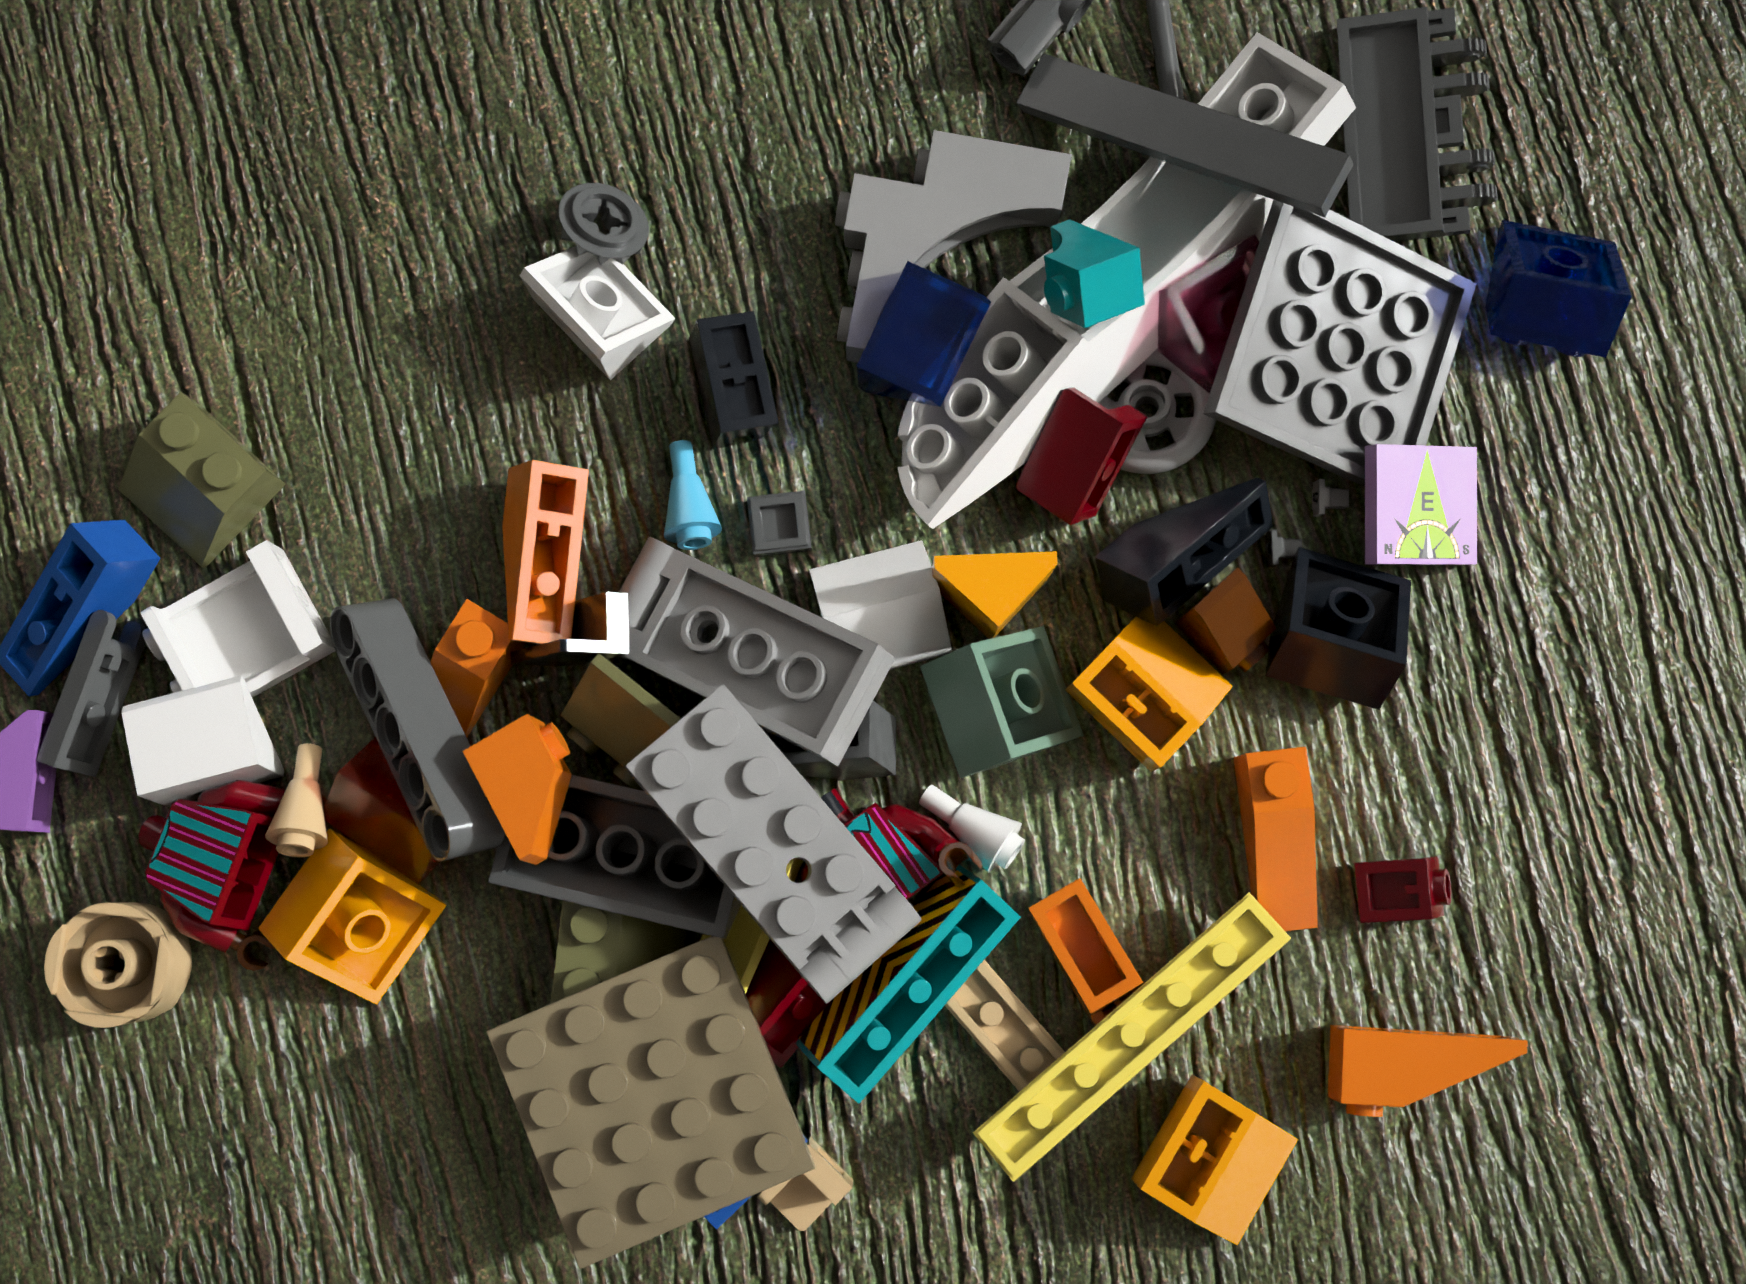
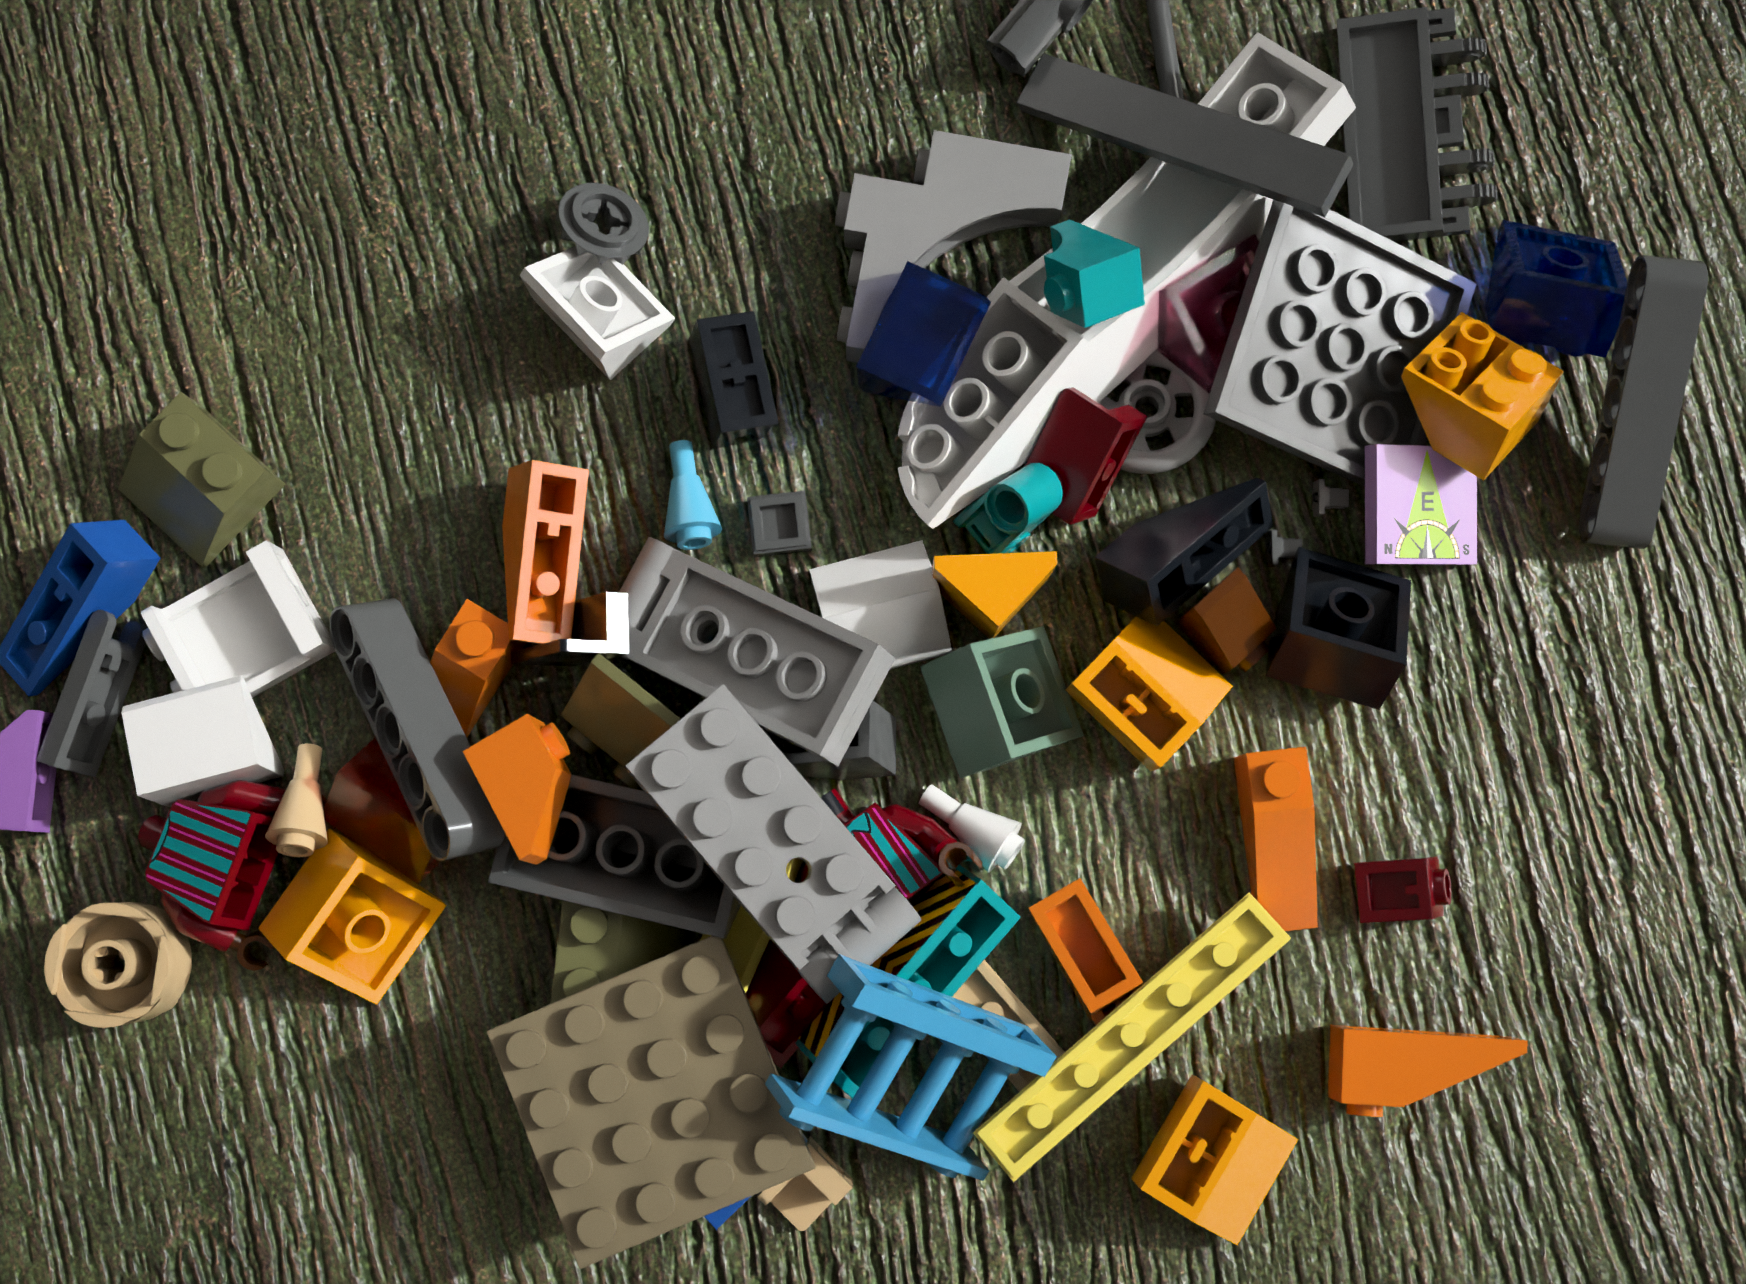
(914, 1014): none -> dark azure fence
(1012, 509): none -> teal piece
(1478, 393): none -> light orange slope
(1642, 401): none -> dark grey beam

